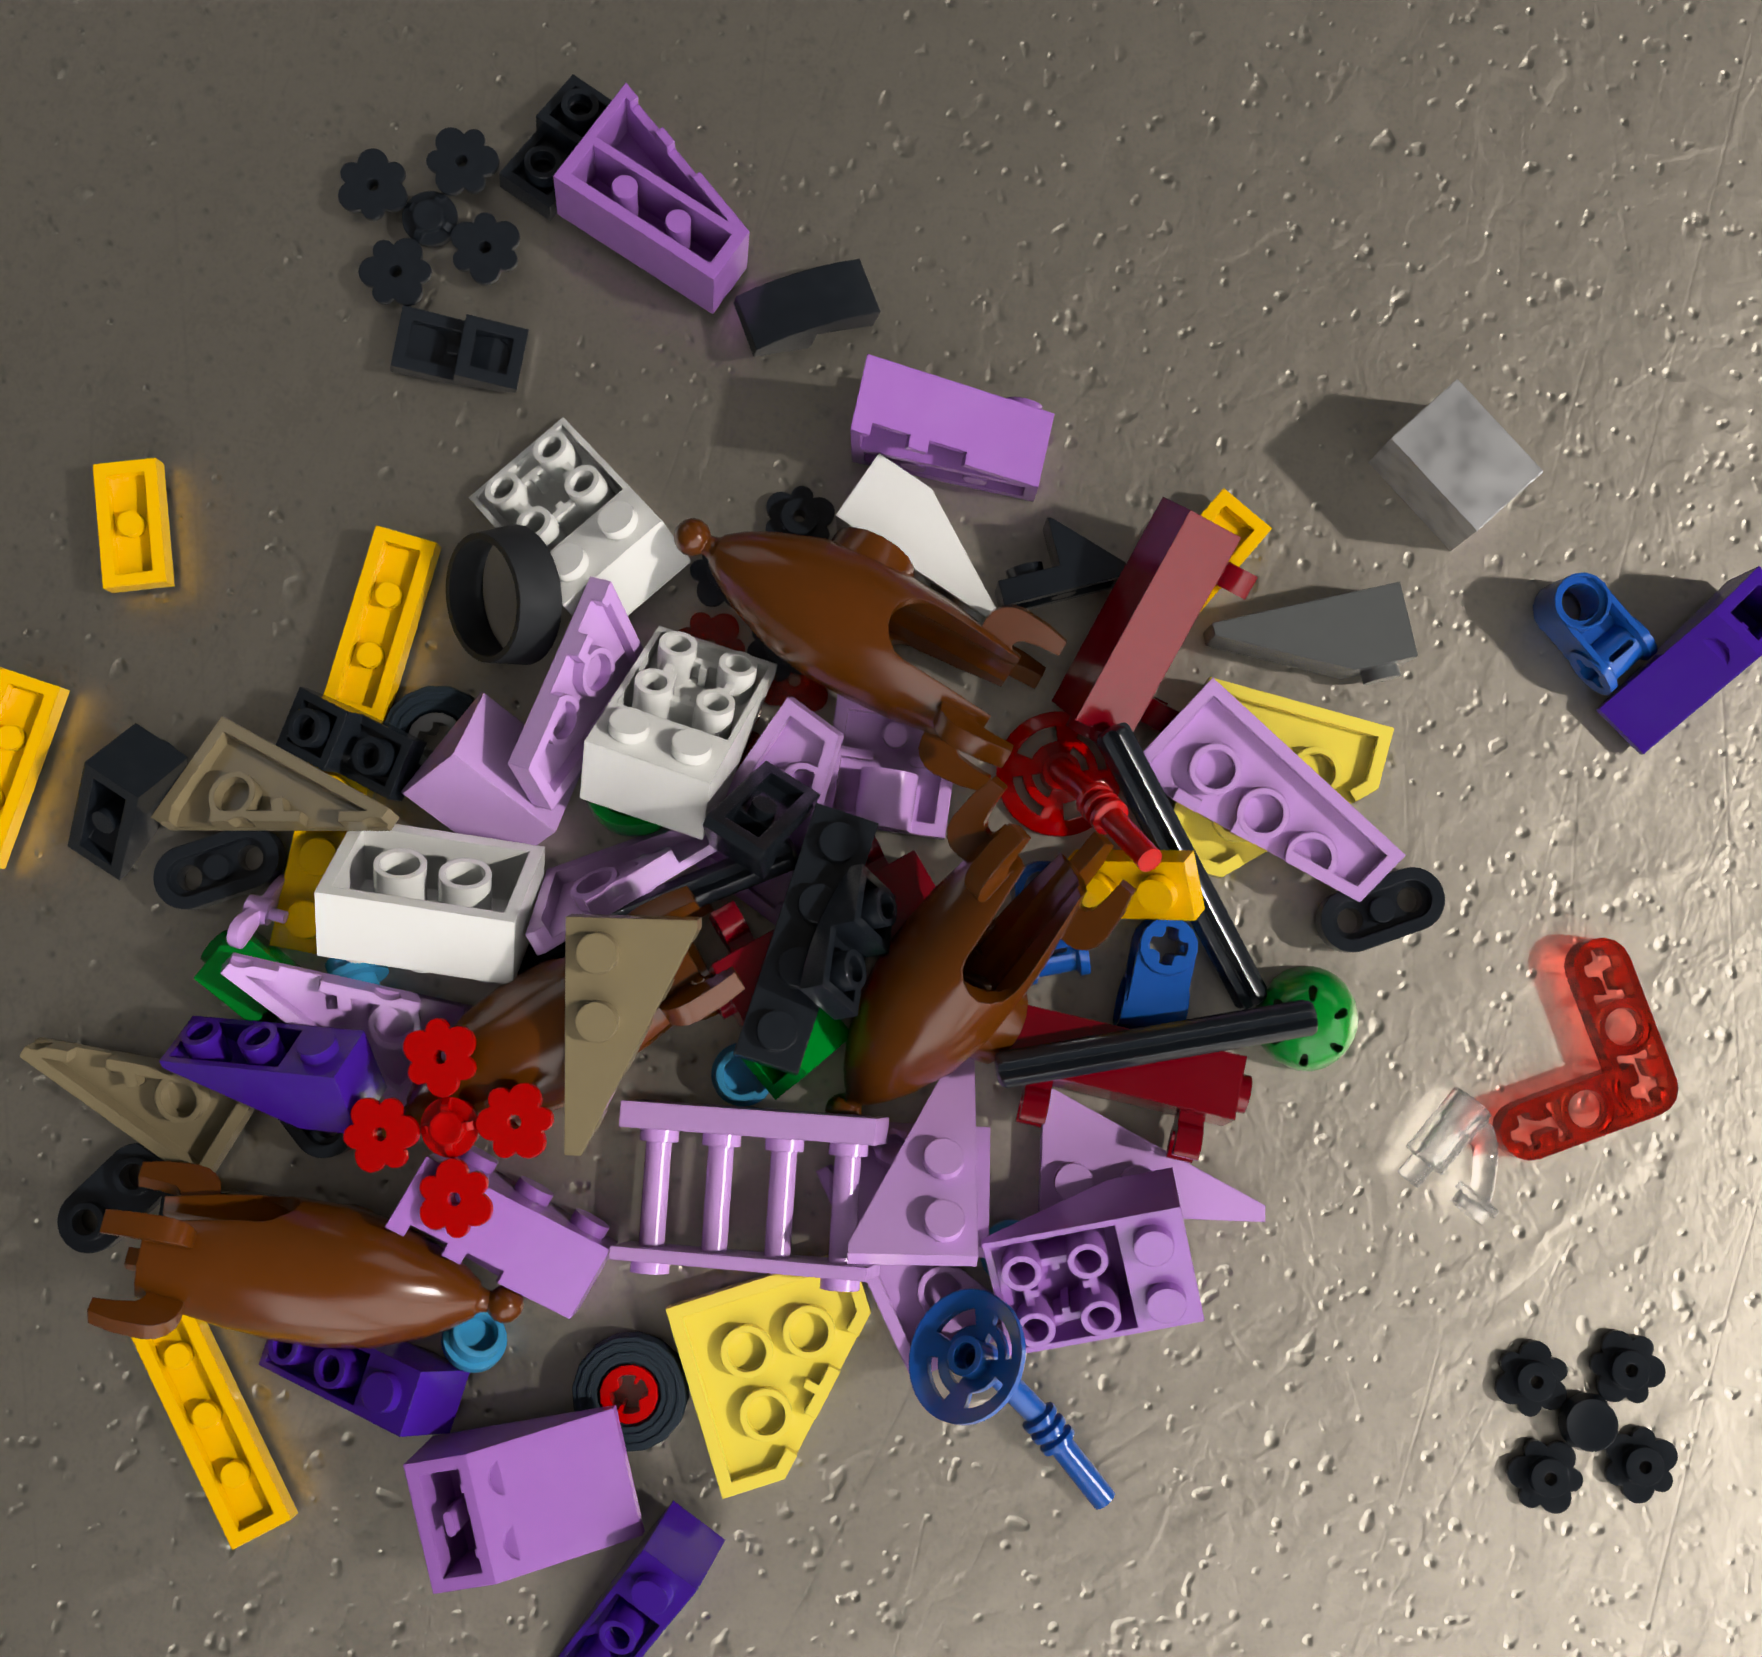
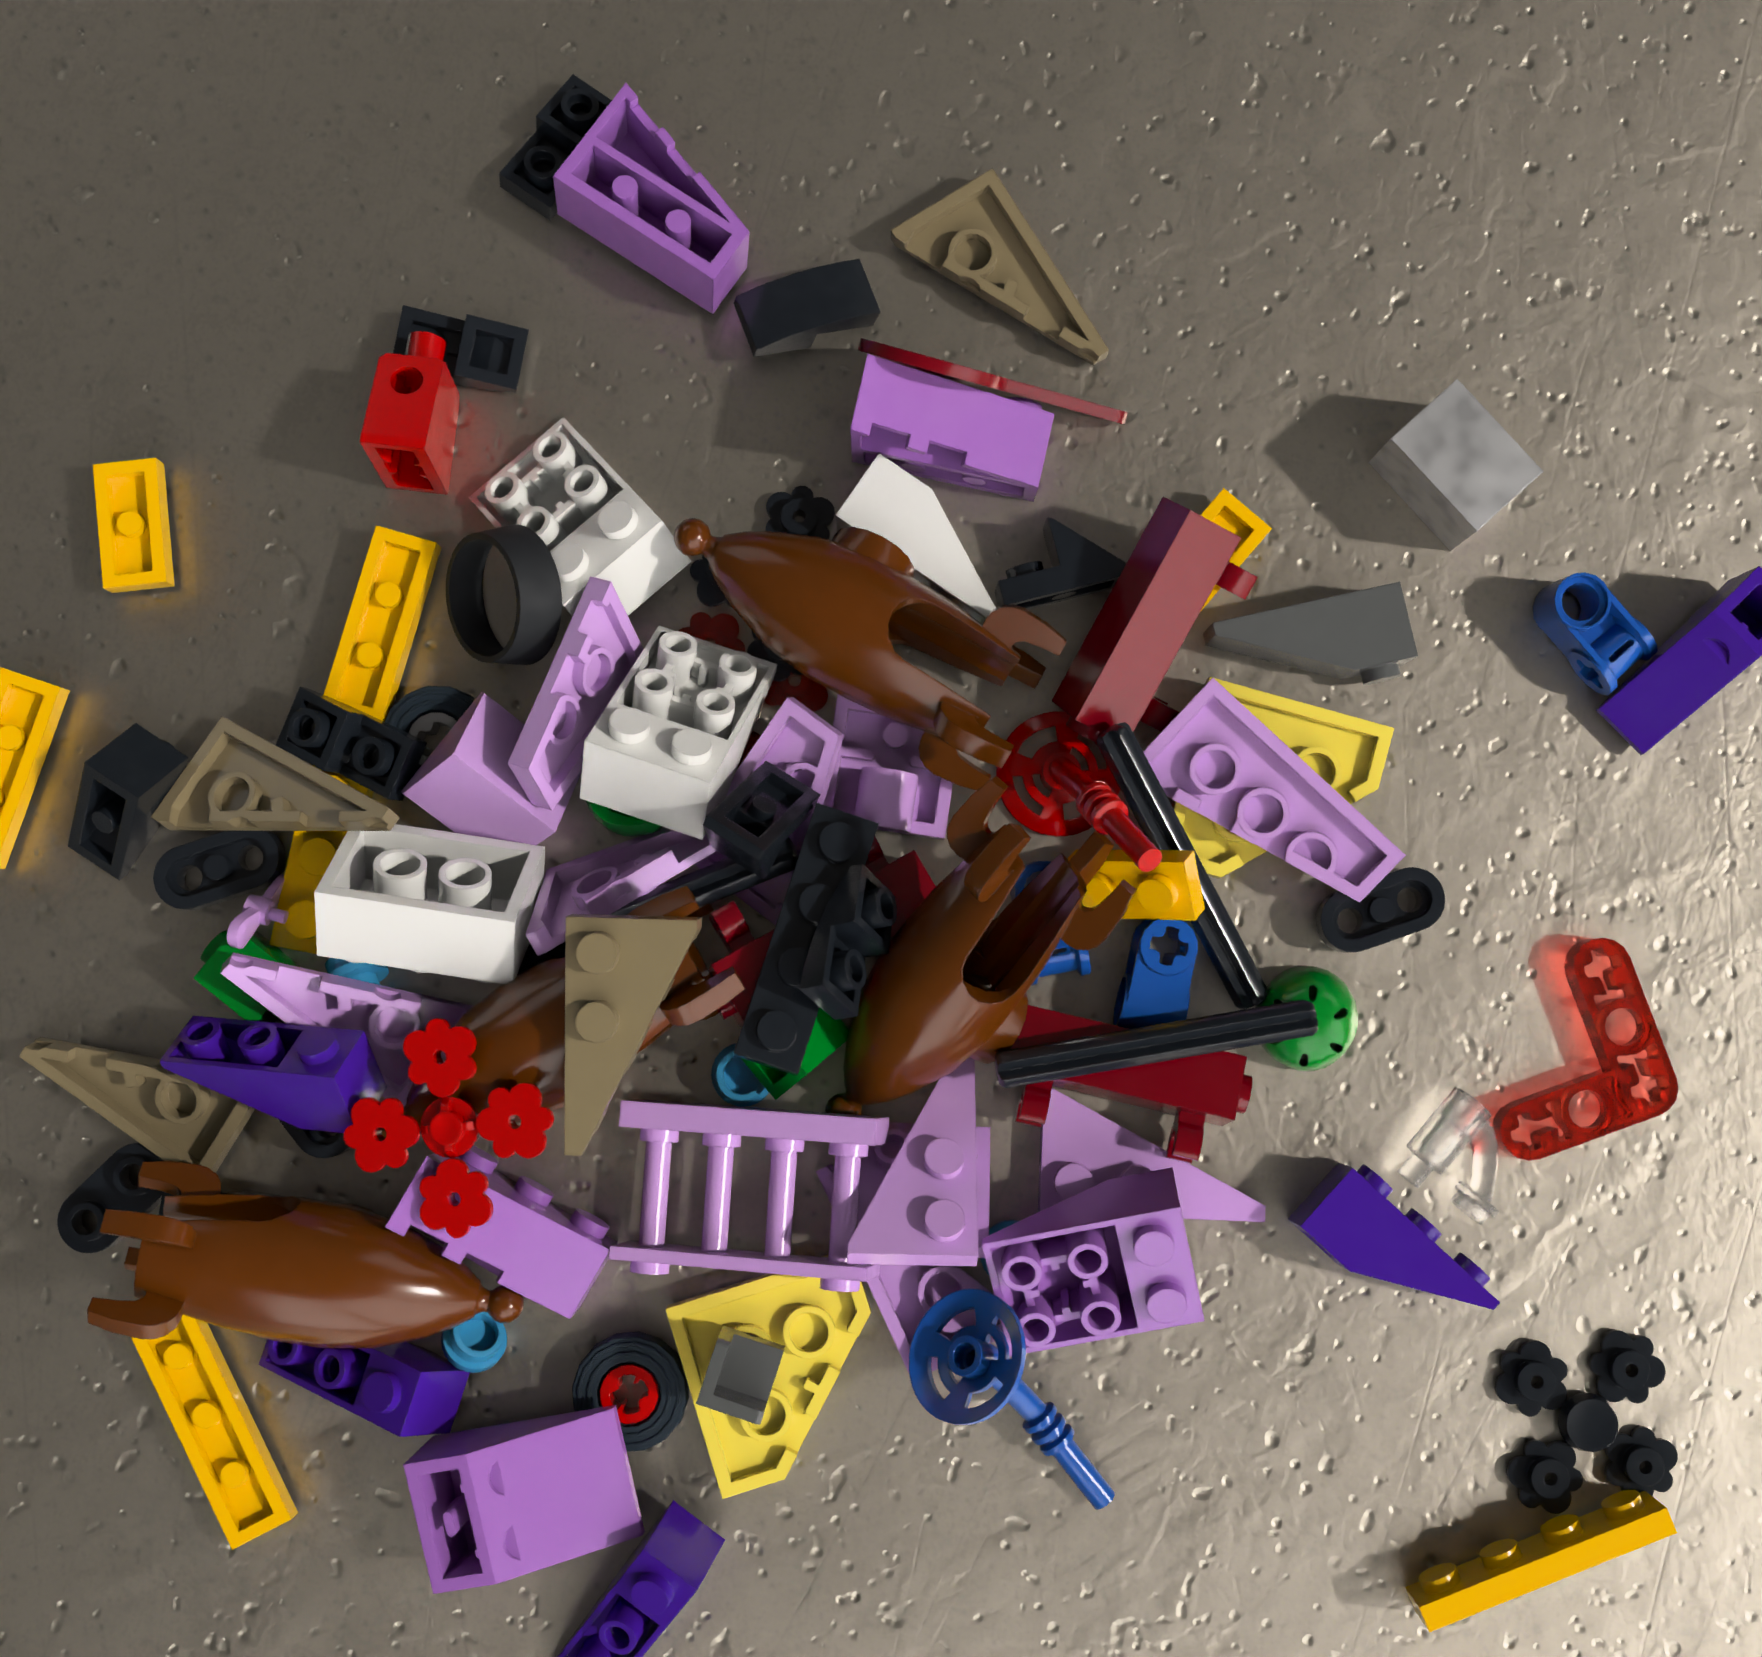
(413, 417): none -> red torso
(429, 217): black plant -> none
(740, 1375): none -> dark grey panel
(990, 380): none -> dark red piece
(992, 251): none -> dark tan wing
(1373, 1238): none -> dark purple slope
(1560, 1550): none -> yellow plate

